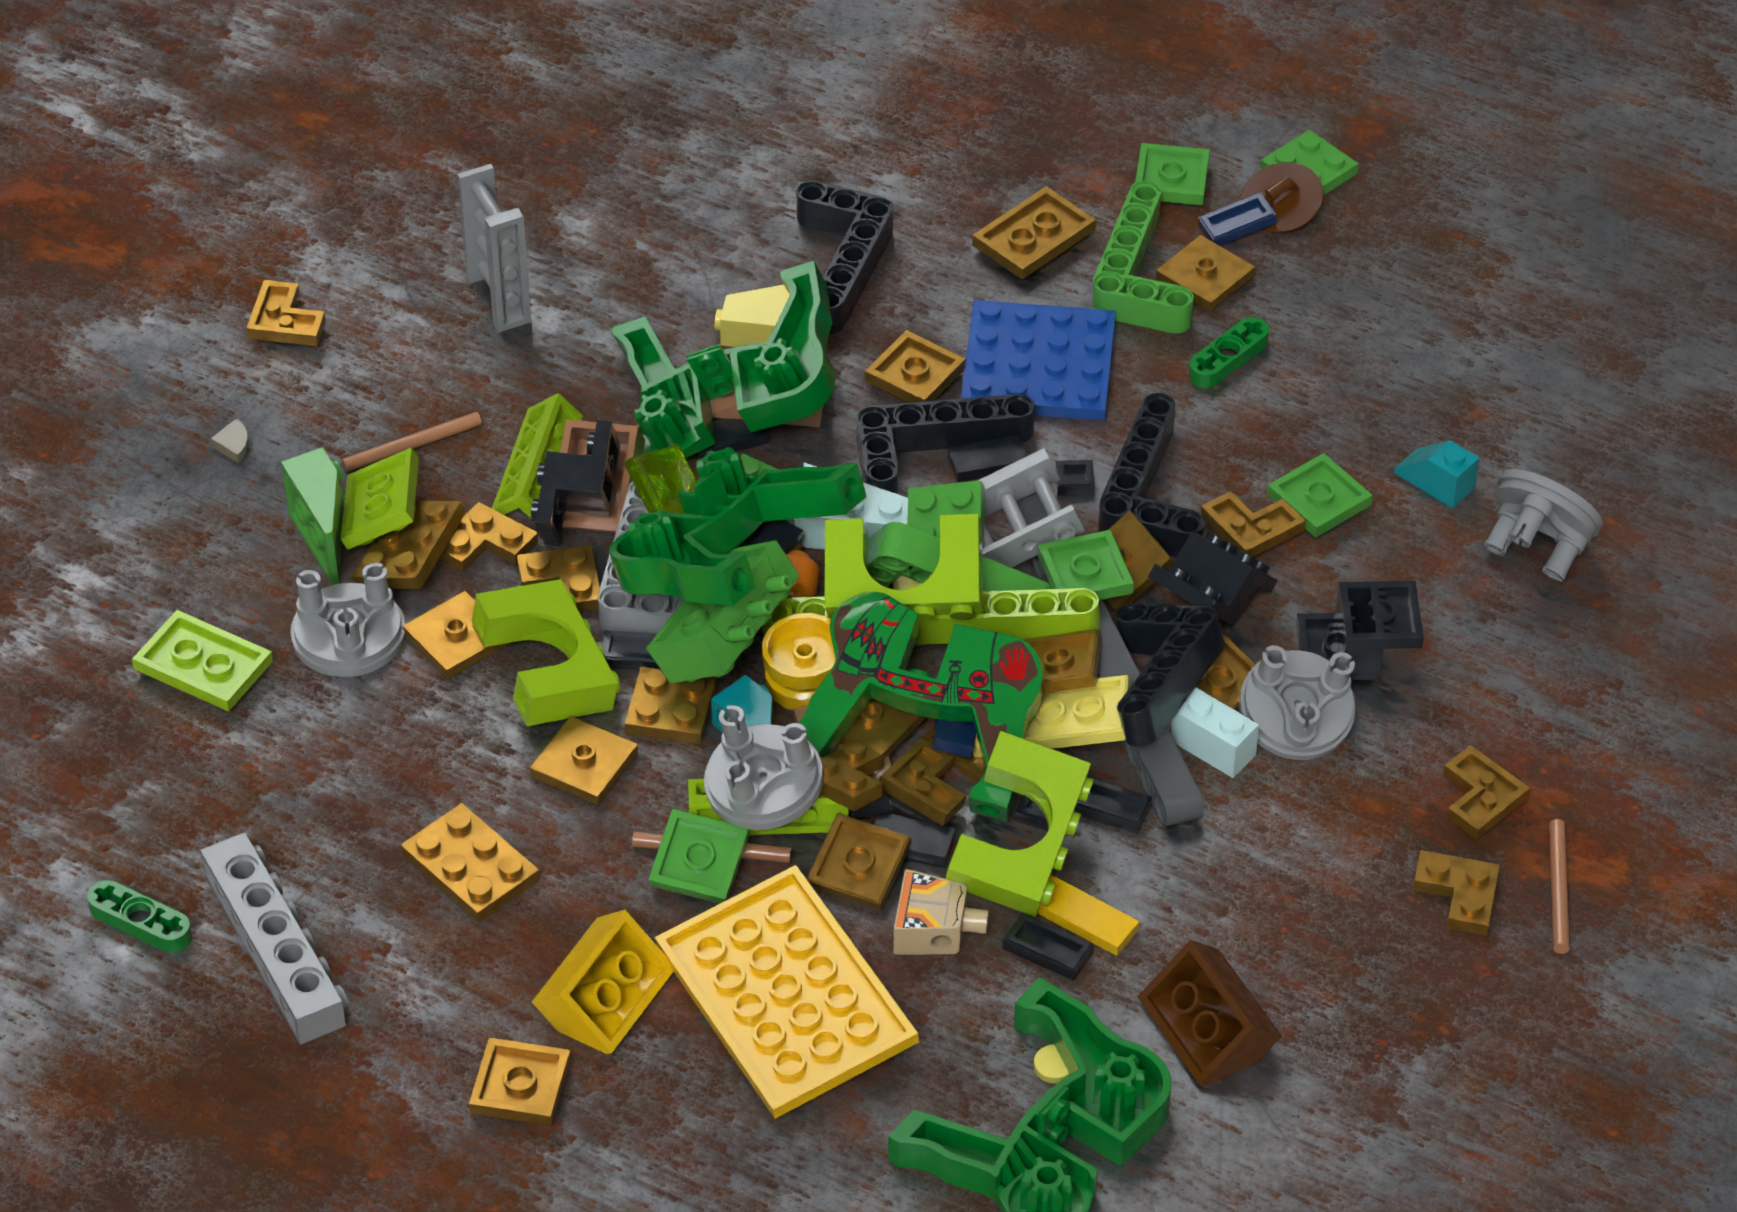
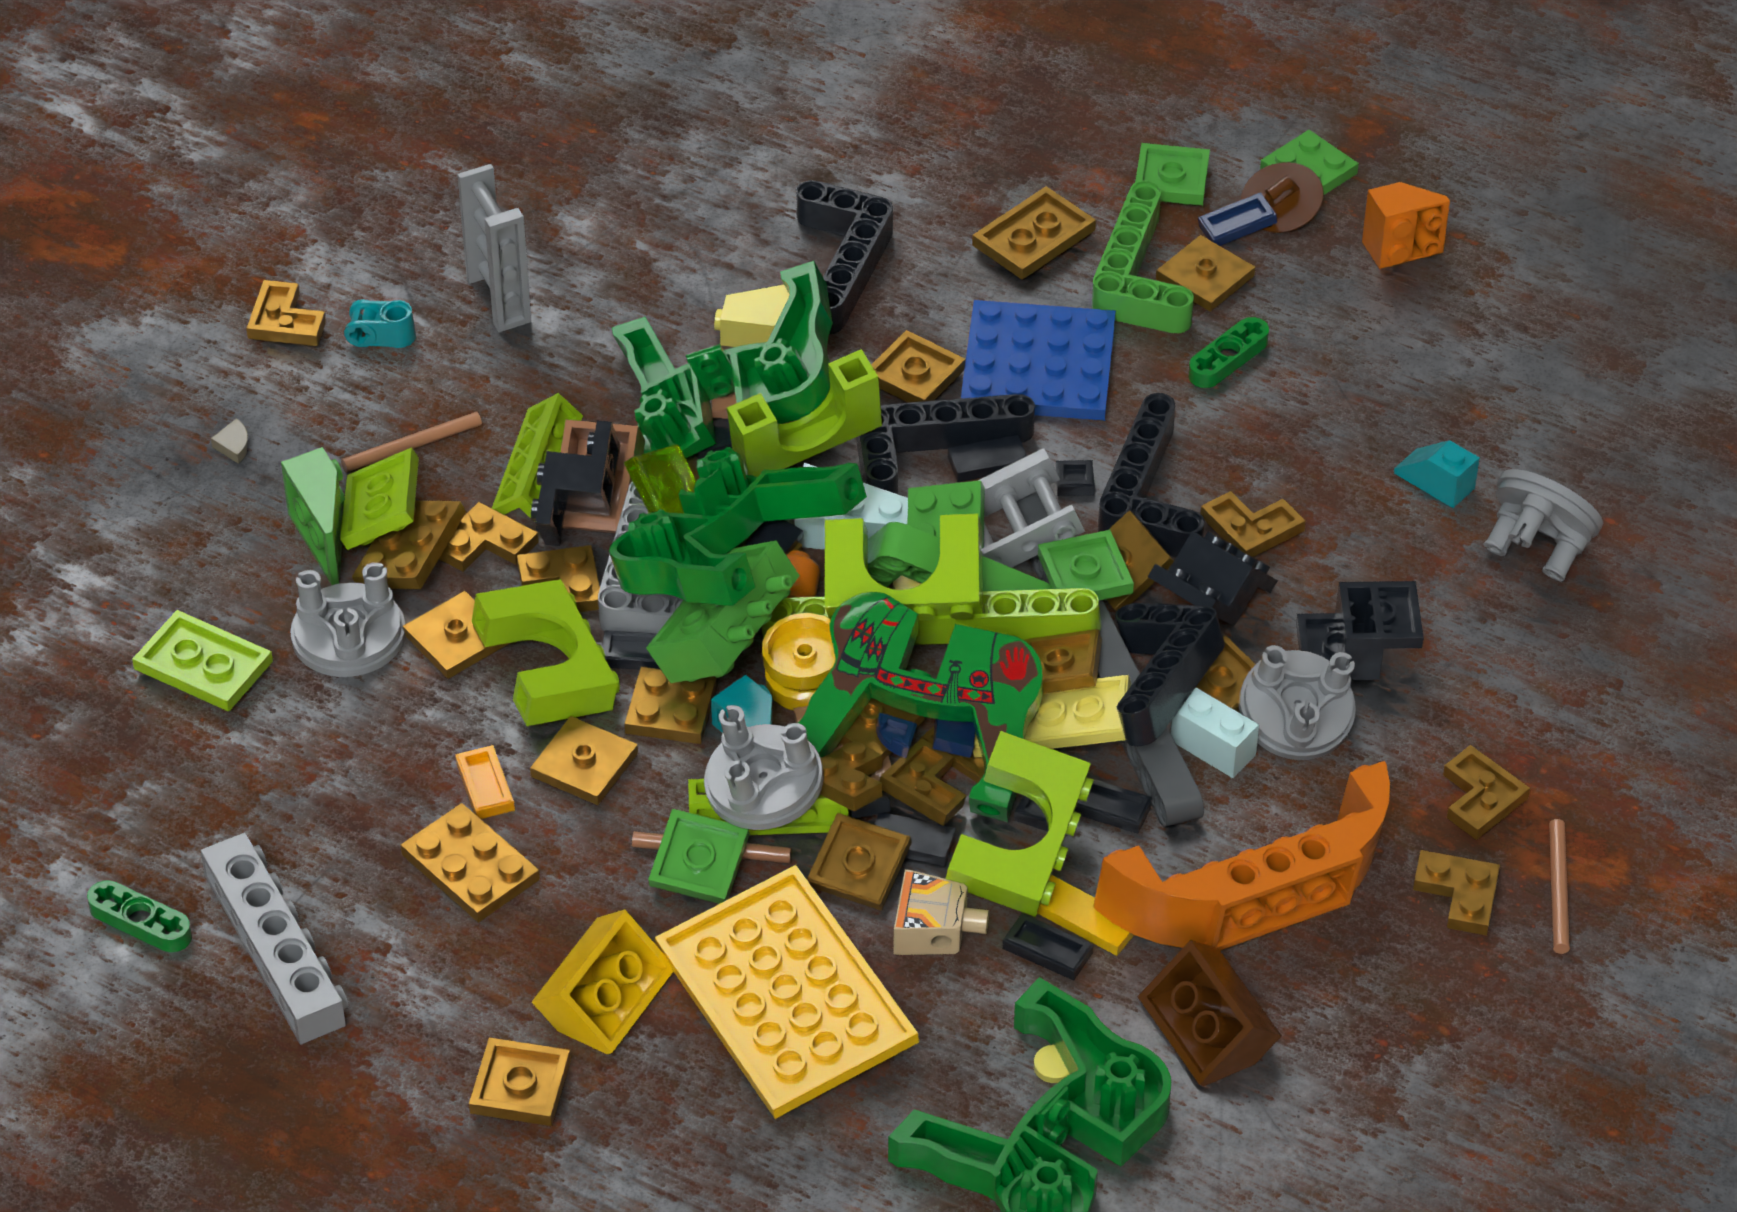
(382, 322): none -> teal piece
(485, 782): none -> light orange tile
(845, 414): none -> lime arch
(895, 733): none -> dark blue tile
(1256, 888): none -> orange slope
(1321, 494): bright green plate -> none
(1404, 223): none -> orange slope

